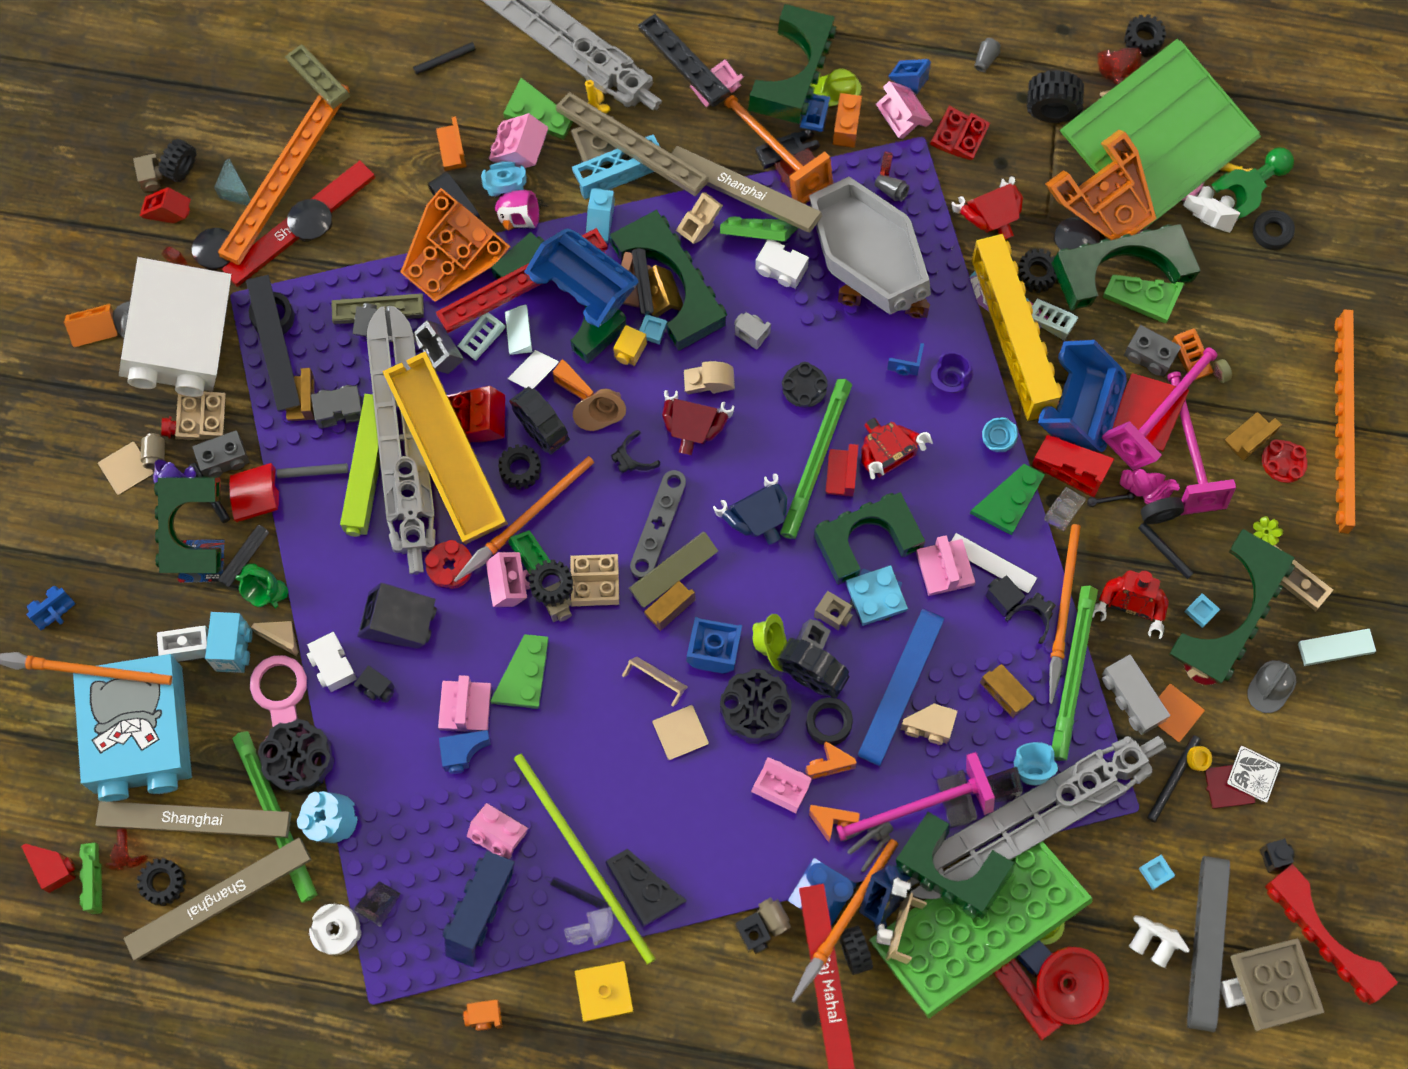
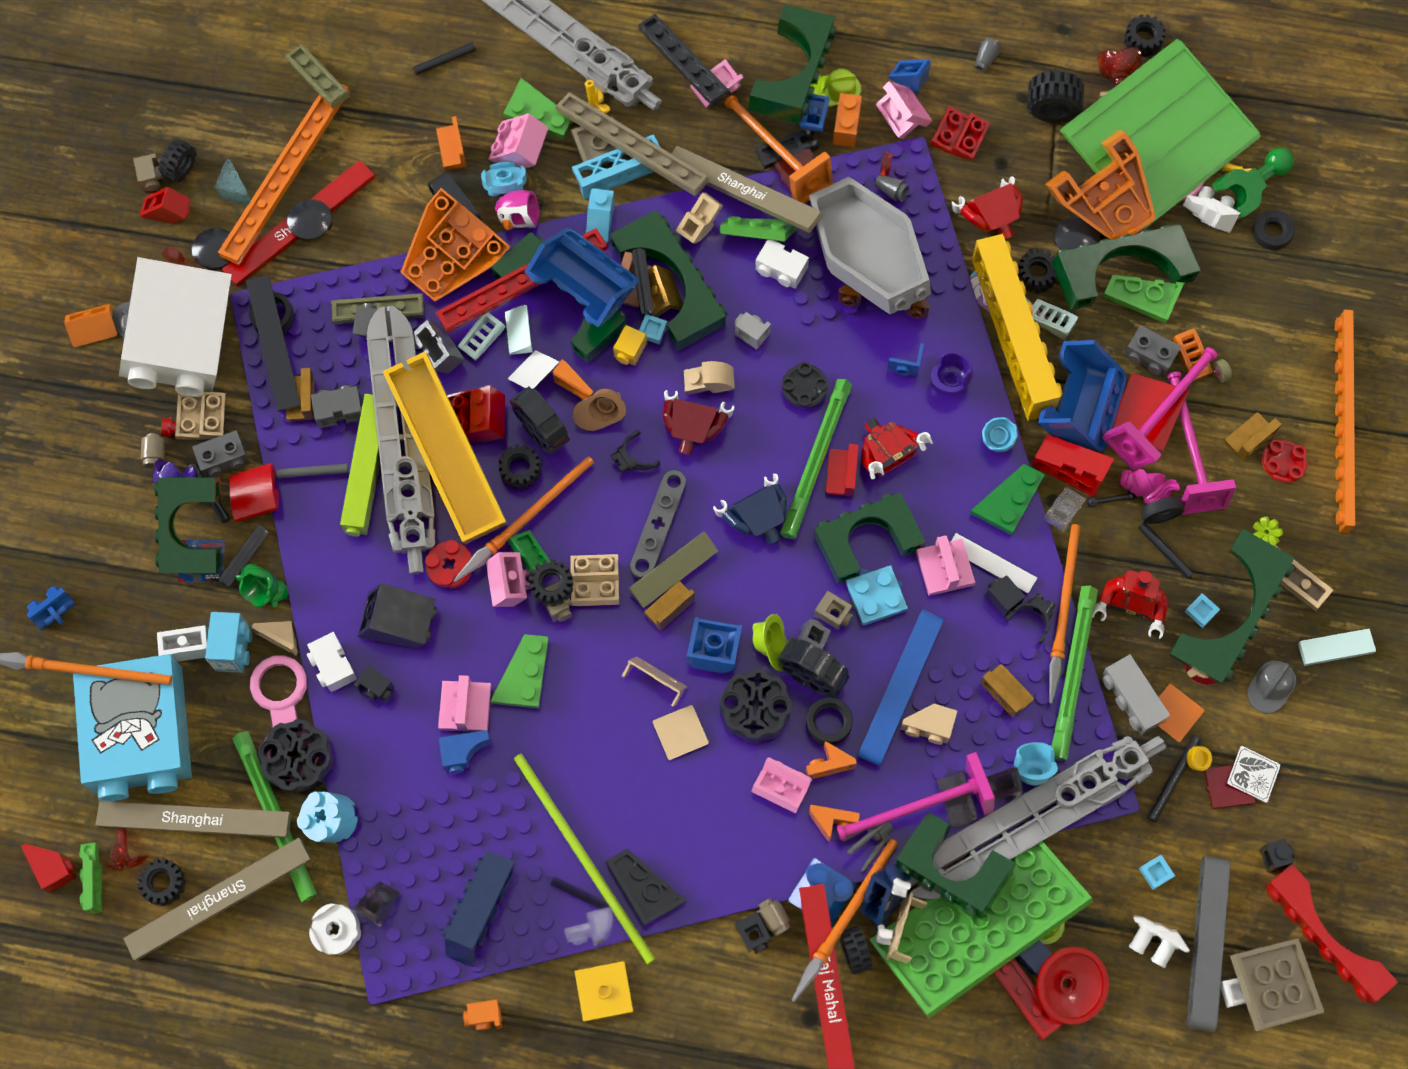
(124, 468): tan sticker -> none
(496, 831): bright pink bracket -> none

